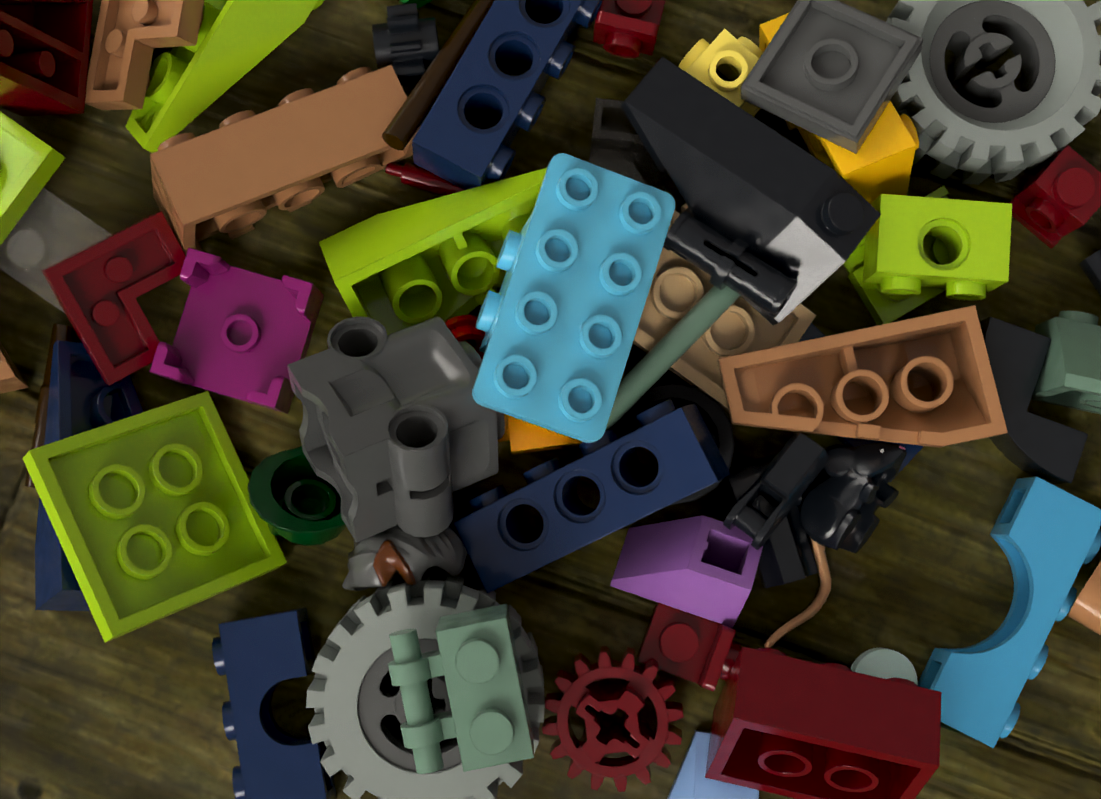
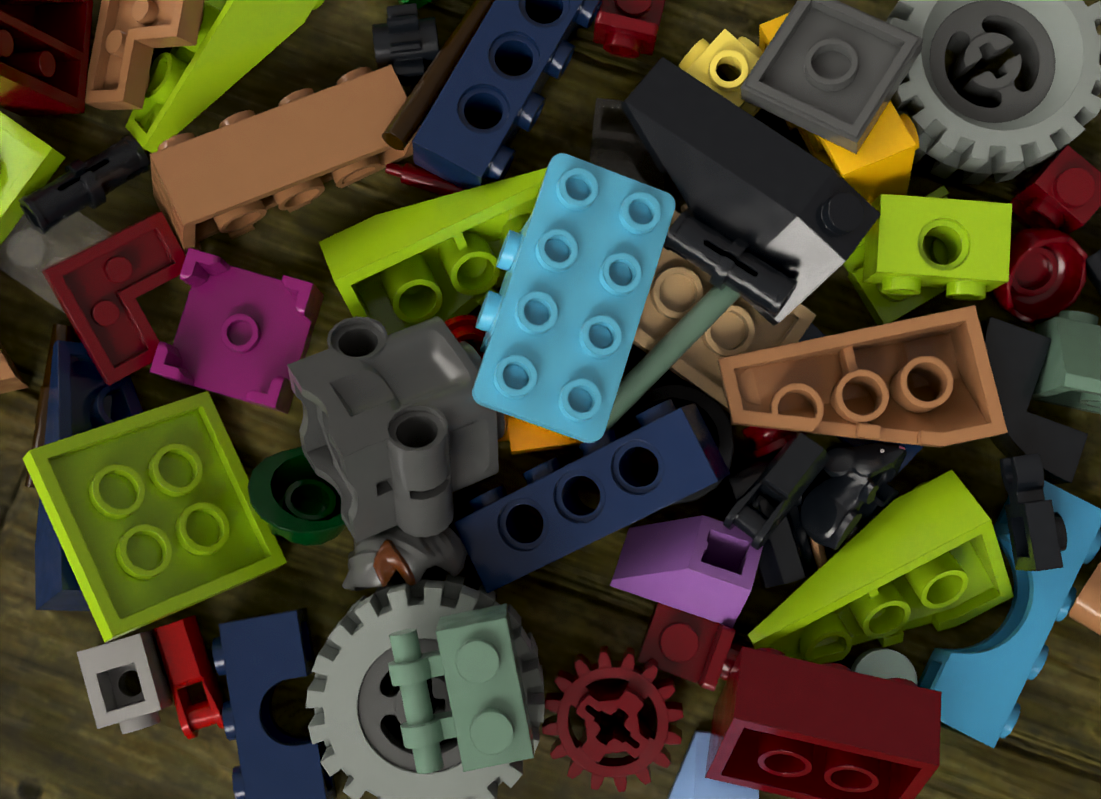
(84, 184): none -> black pin
(105, 676): none -> light grey brick
(187, 664): none -> red bar
(767, 439): none -> dark red bush
(911, 566): none -> lime wedge
(1033, 526): none -> black plate
(1044, 274): none -> dark red hair

